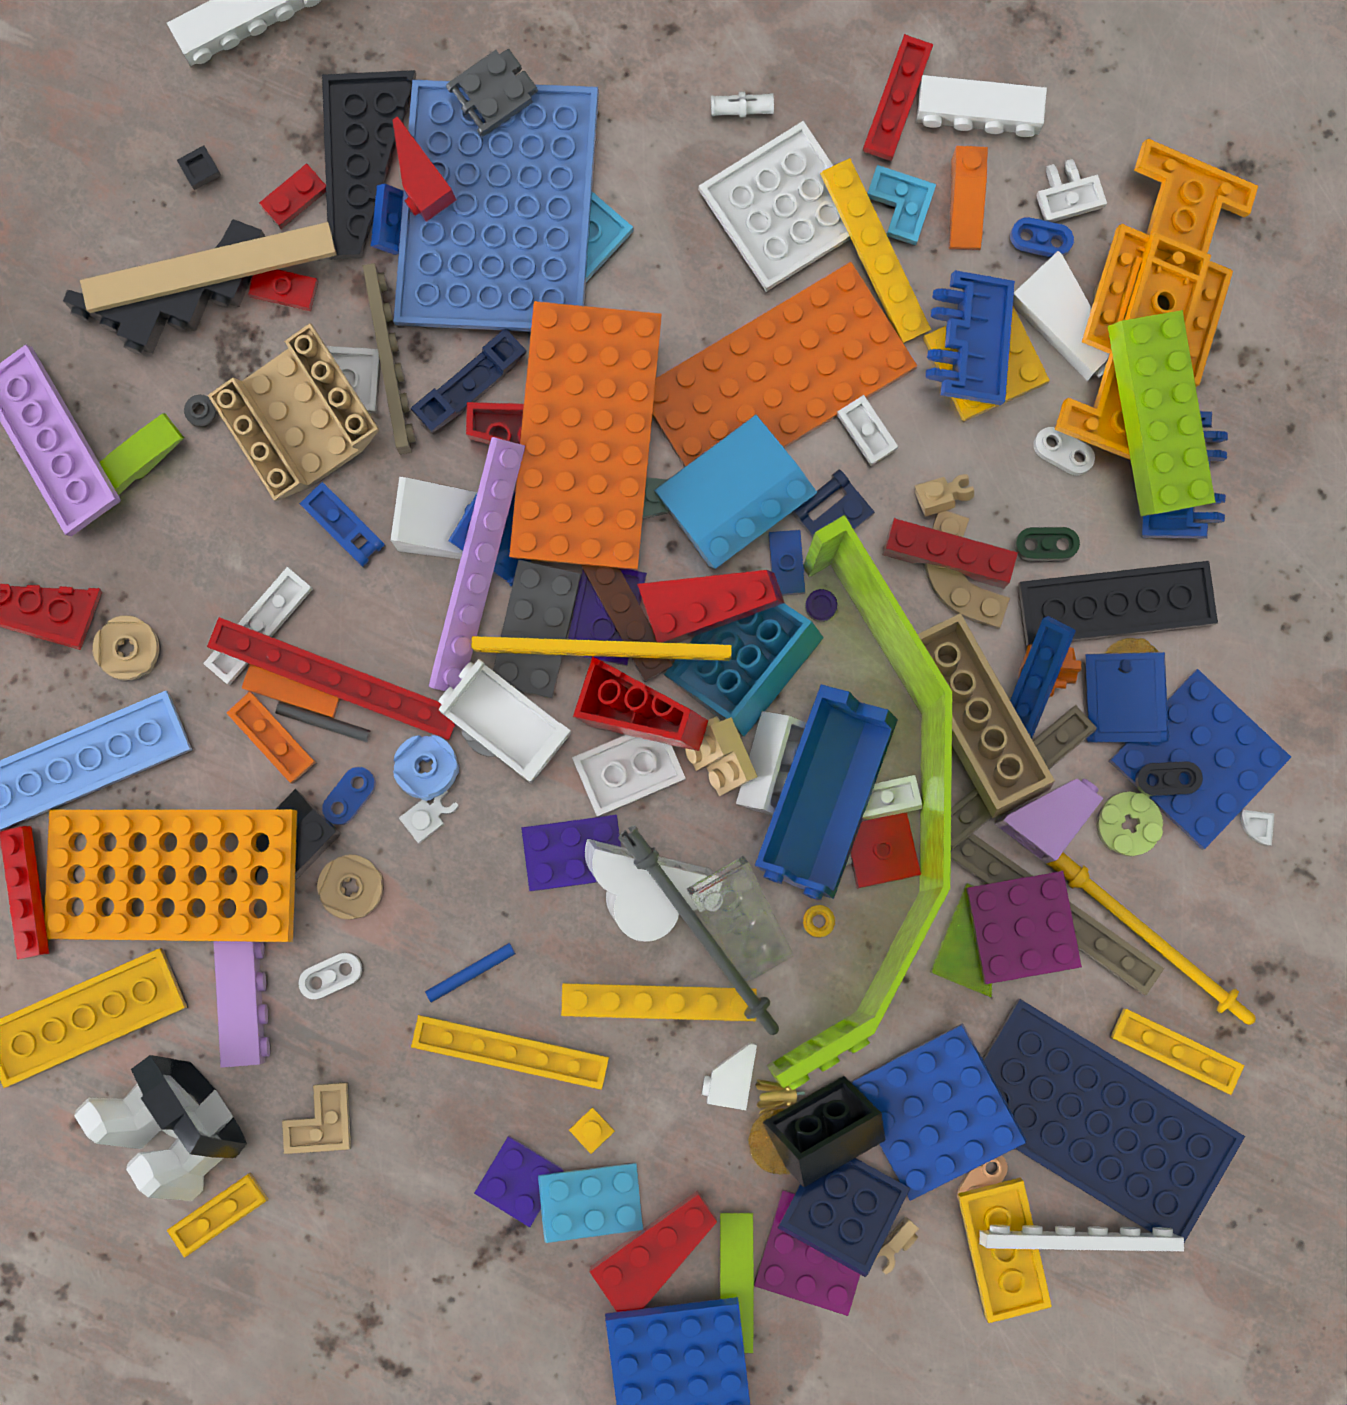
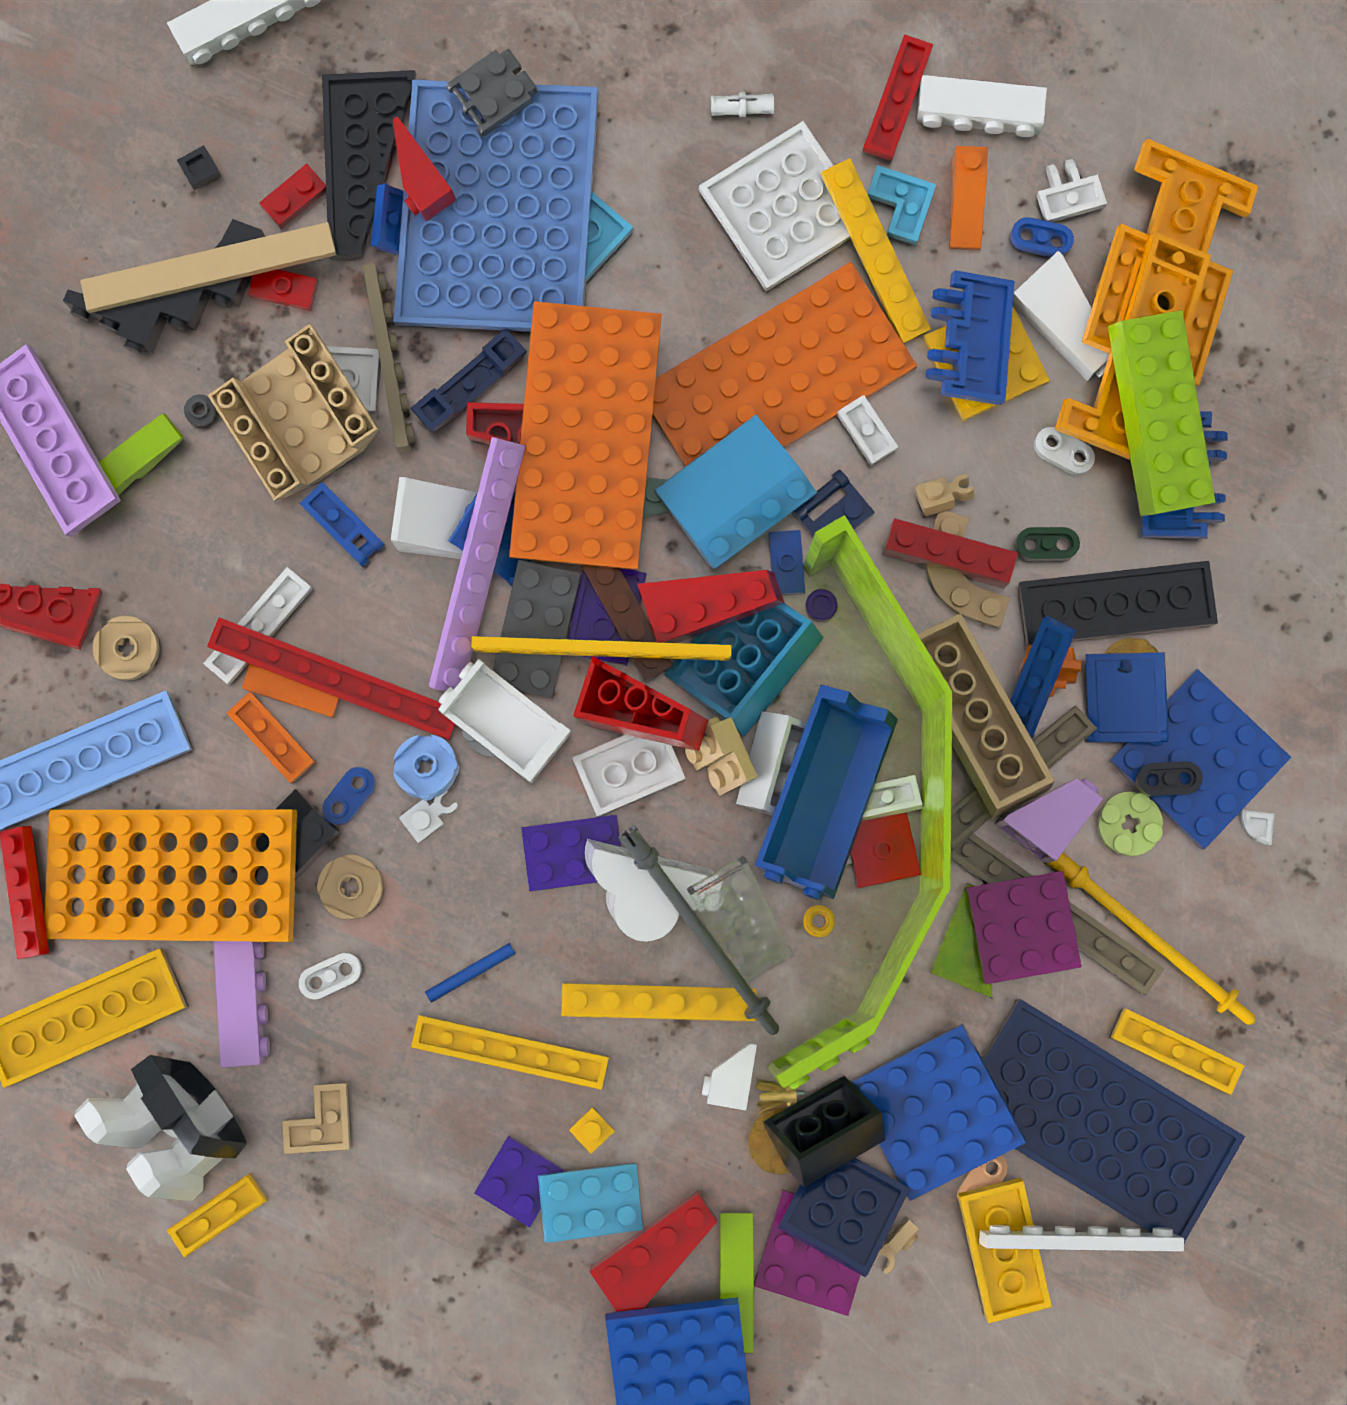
(322, 721): dark grey bar -> none

